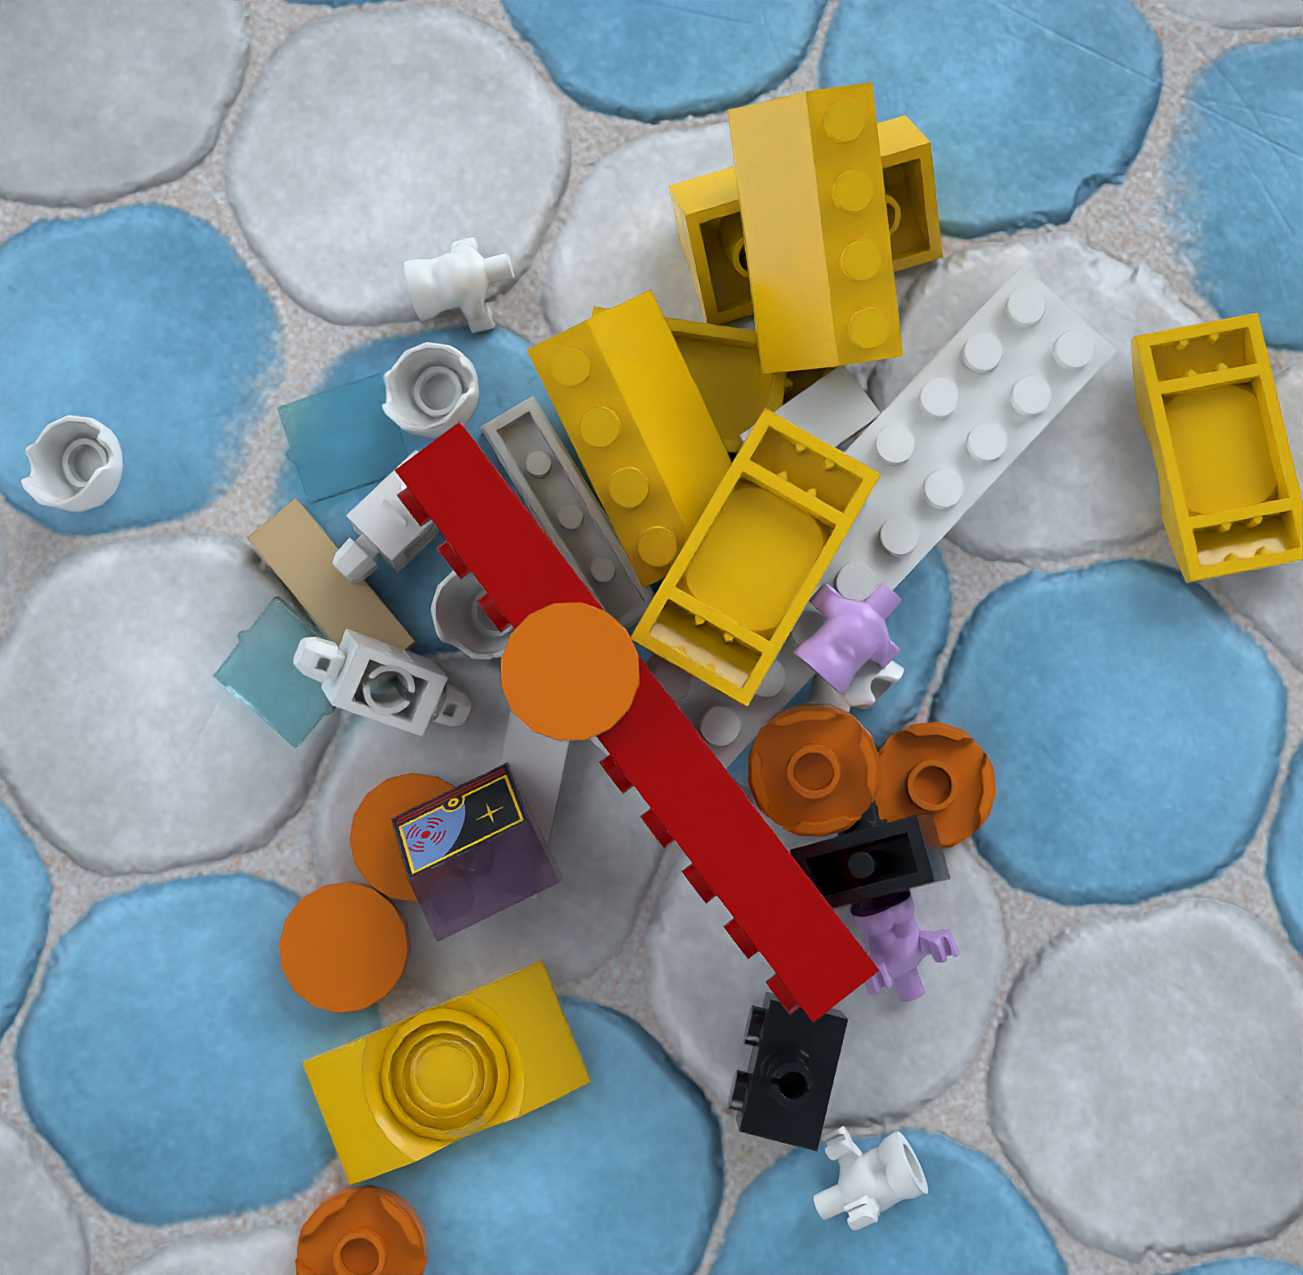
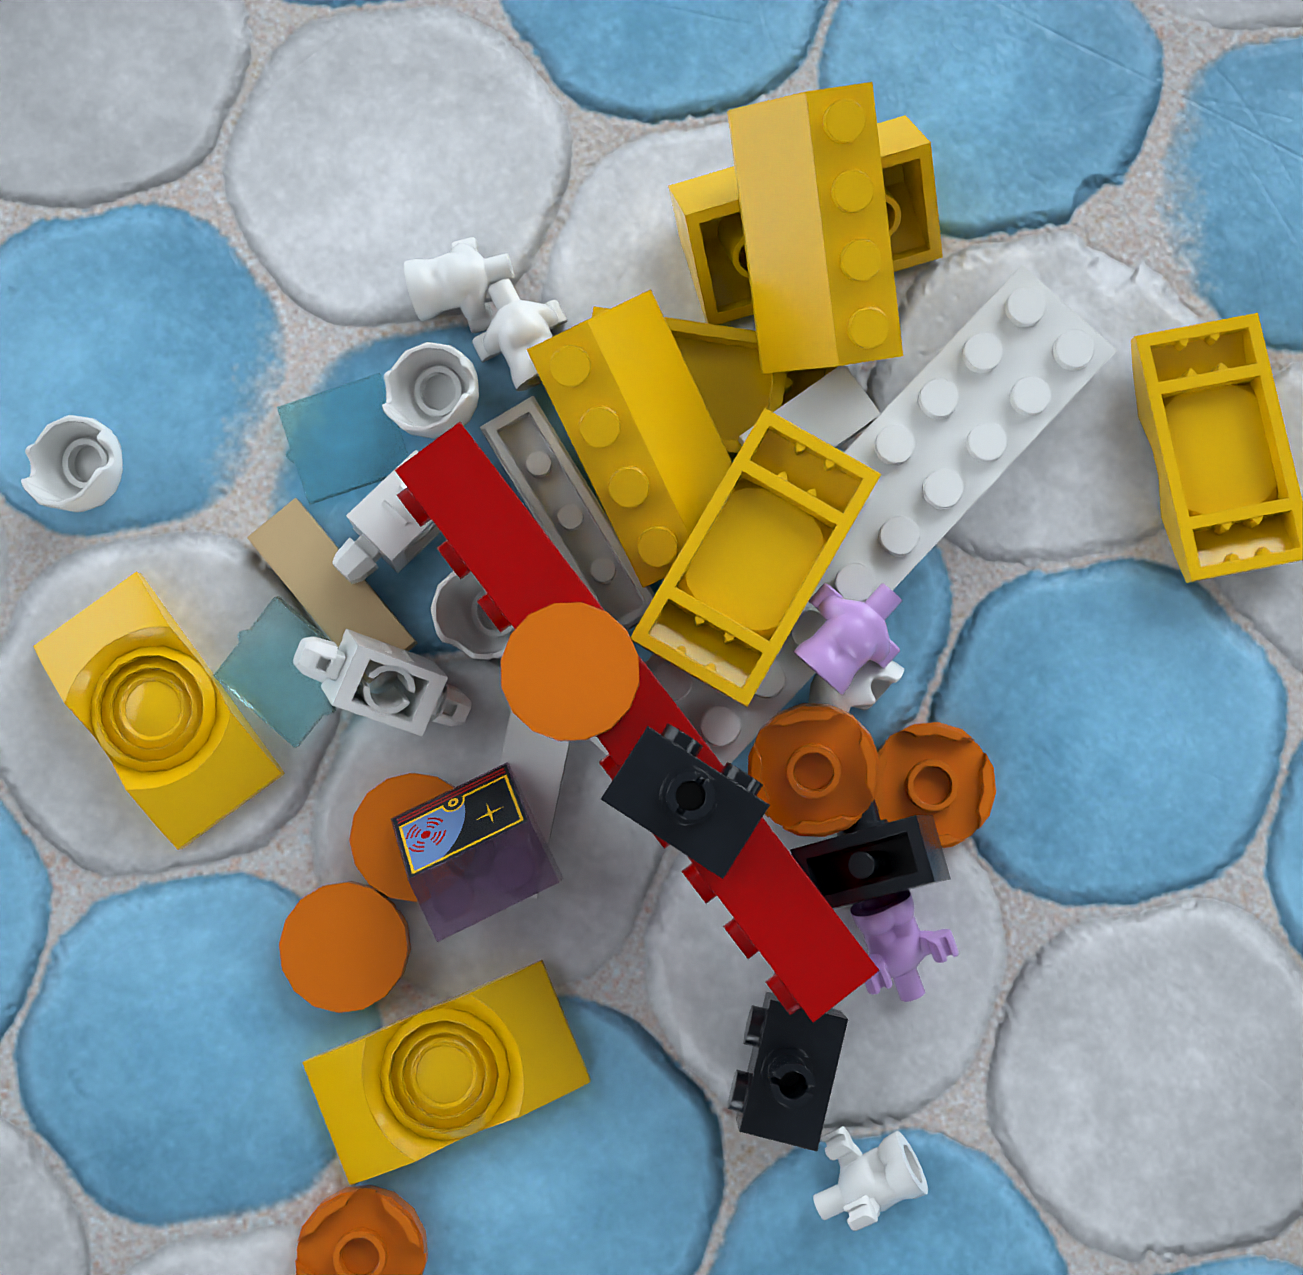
(157, 711): none -> yellow slope
(515, 329): none -> white piece
(687, 800): none -> black brick

